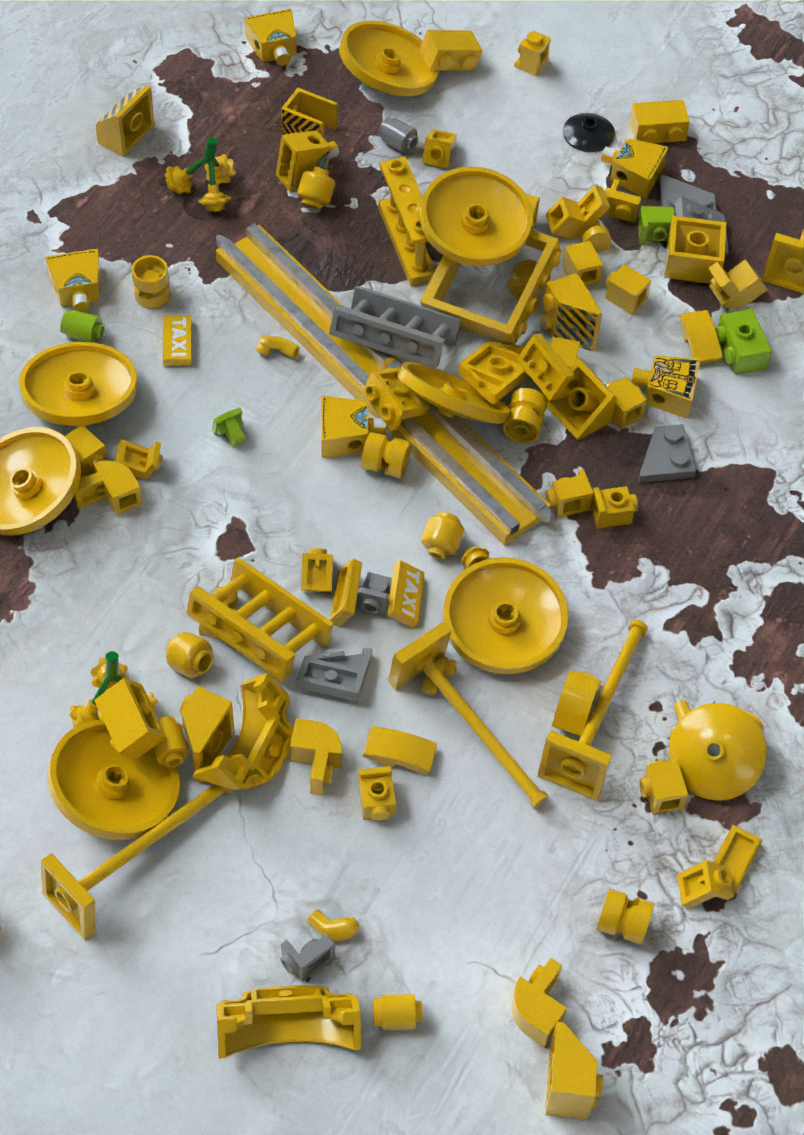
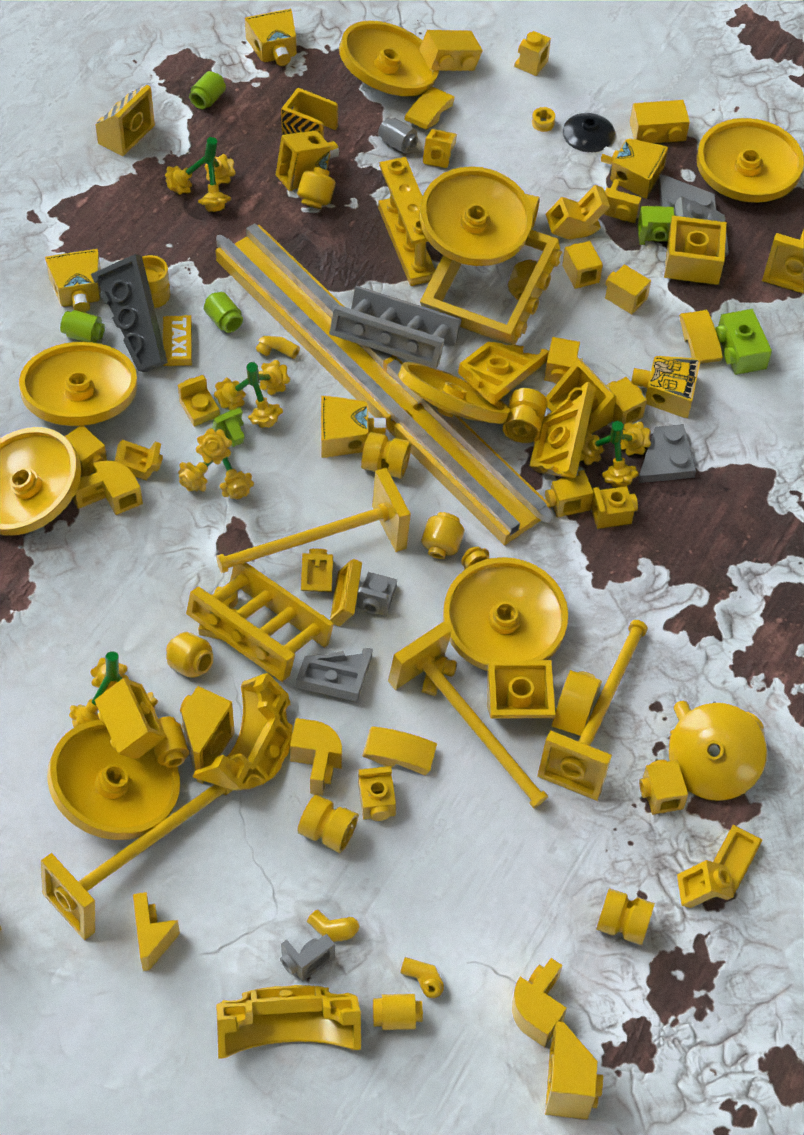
(130, 300): none -> dark grey wing
(153, 936): none -> yellow slope
(197, 400): none -> yellow bracket
(207, 90): none -> lime brick
(215, 448): none -> yellow plant
(223, 312): none -> lime brick
(272, 379): none -> yellow plant
(323, 821): none -> yellow wheel
(387, 508): none -> yellow tile
(392, 398): yellow bracket -> none
(405, 594): yellow tile -> none
(426, 974): none -> yellow arm
(428, 107): none -> yellow slope
(520, 689): none -> yellow slope
(543, 112): none -> yellow bush
(545, 368): yellow bracket -> none
(563, 436): none -> yellow wing
(571, 311): slope -> none
(599, 238): yellow tile -> none
(632, 439): none -> yellow plant
(737, 286): yellow brick -> none
(750, 160): none -> yellow dish

